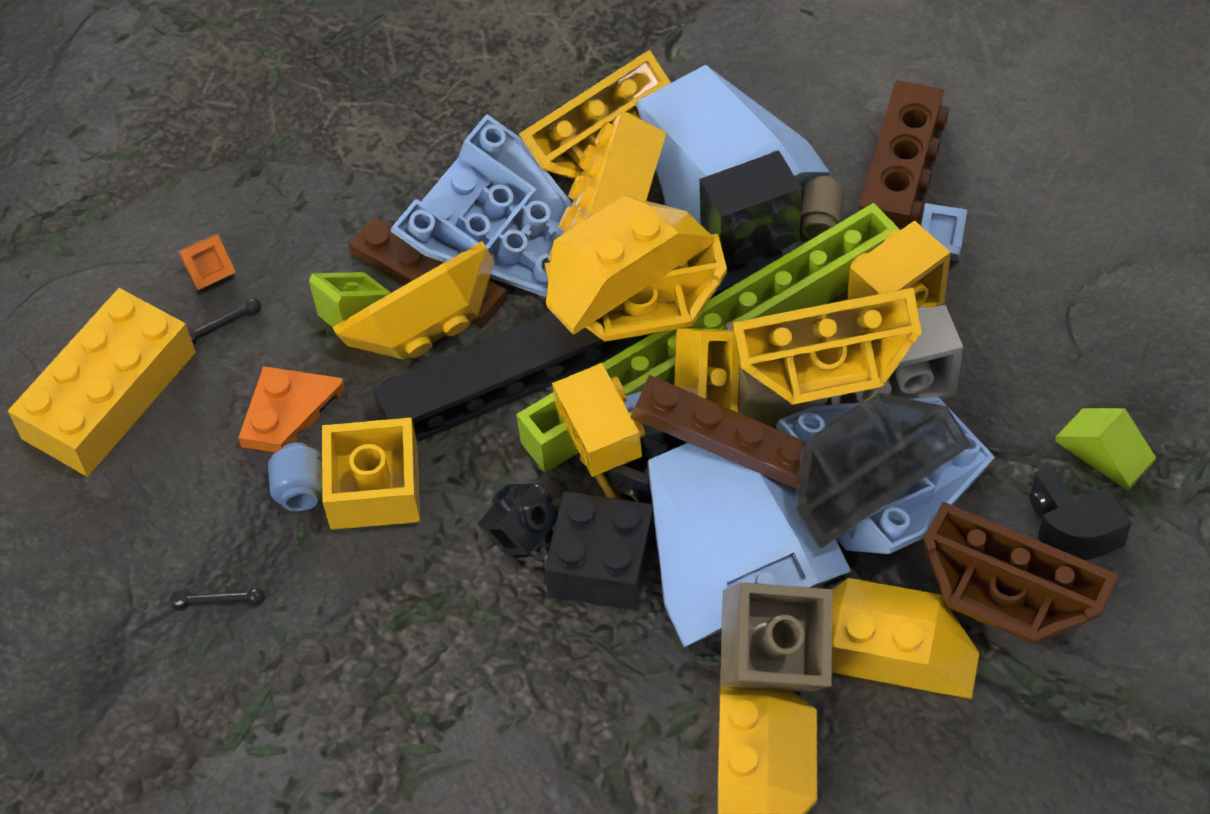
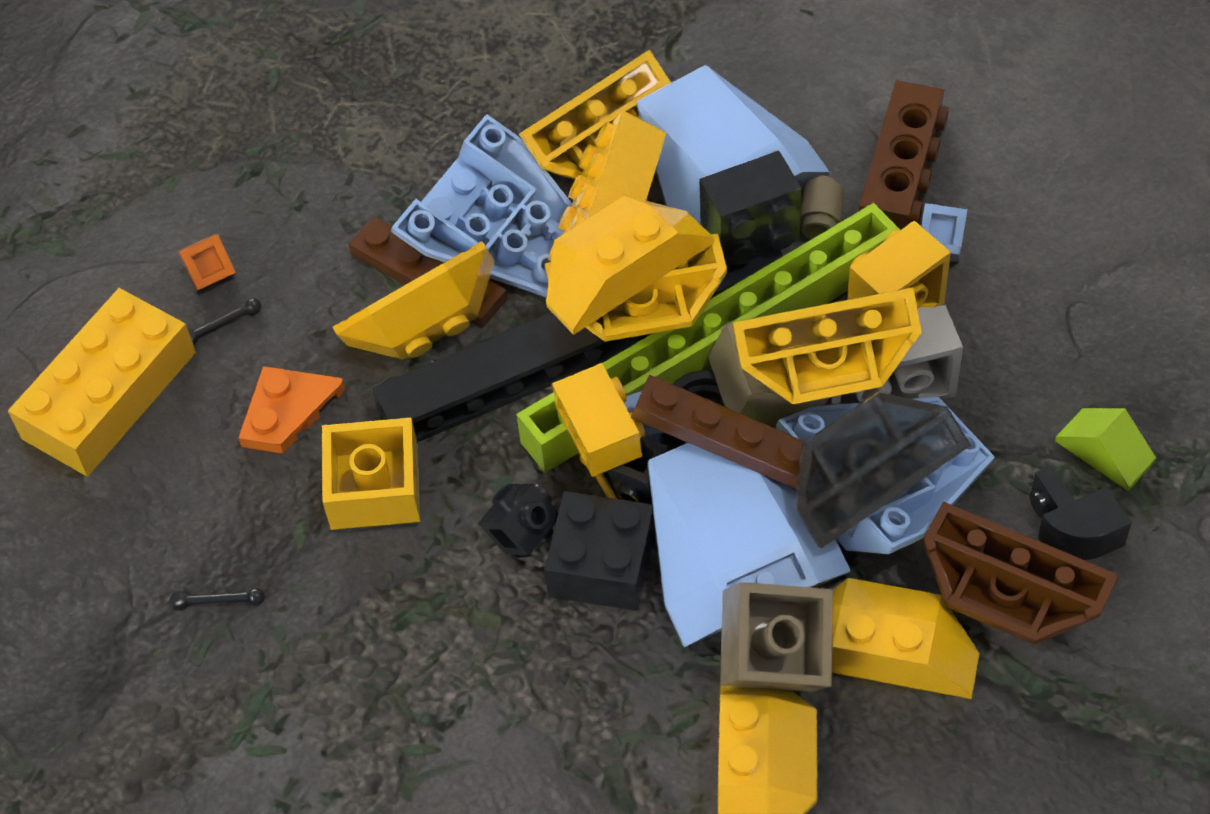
(296, 477): medium blue head -> none
(343, 294): lime slope -> none
(708, 365): yellow brick -> none

